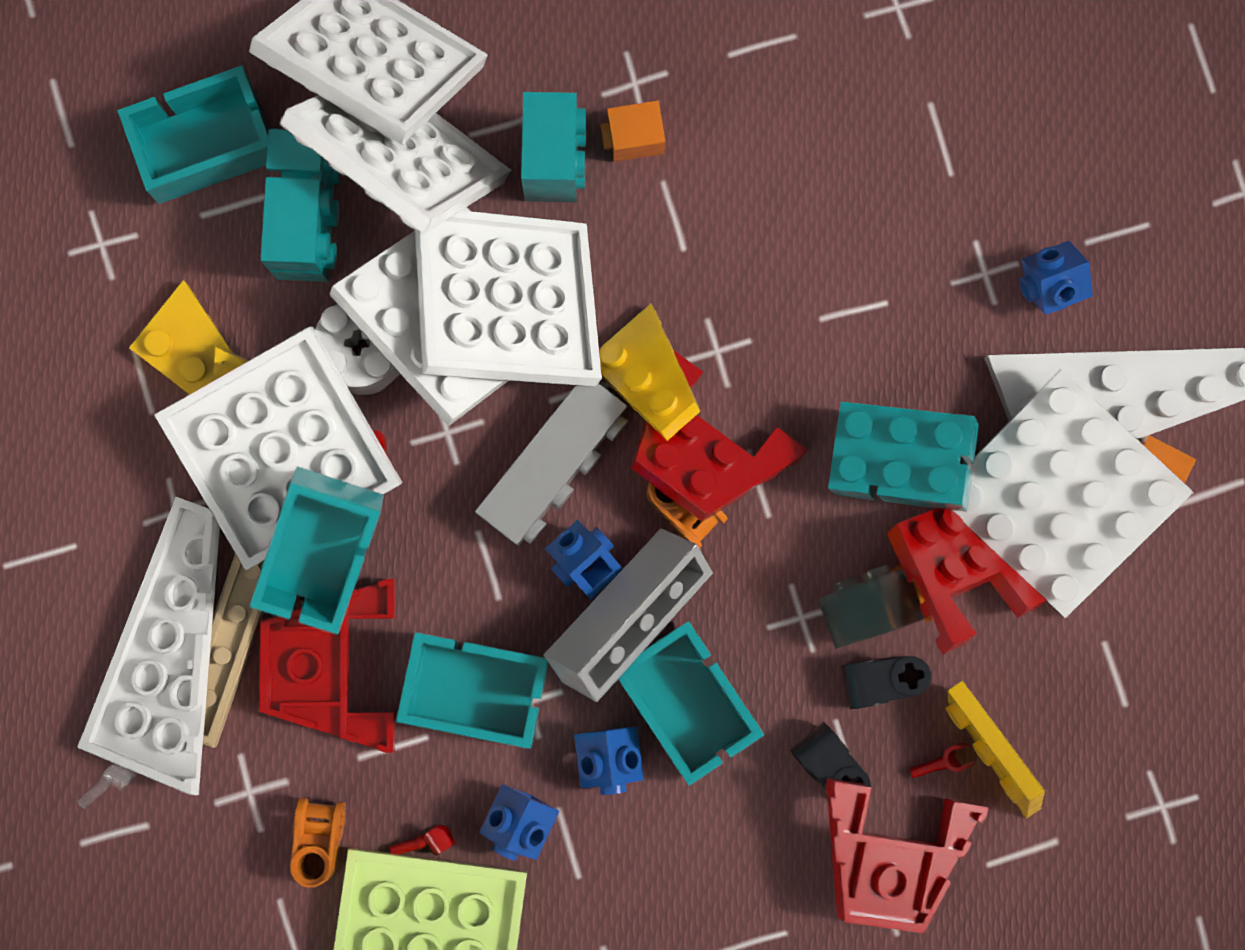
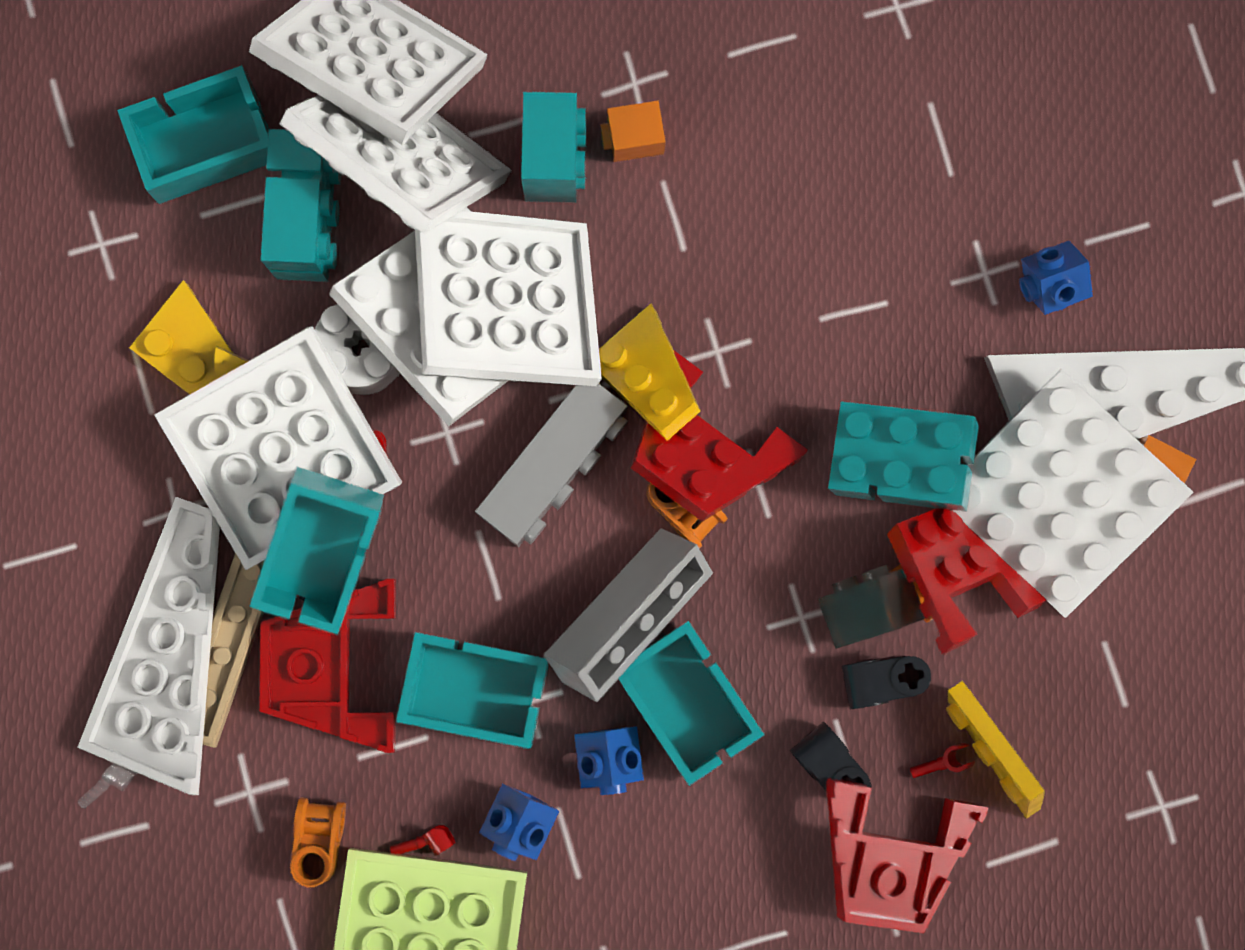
(583, 559): blue brick -> none

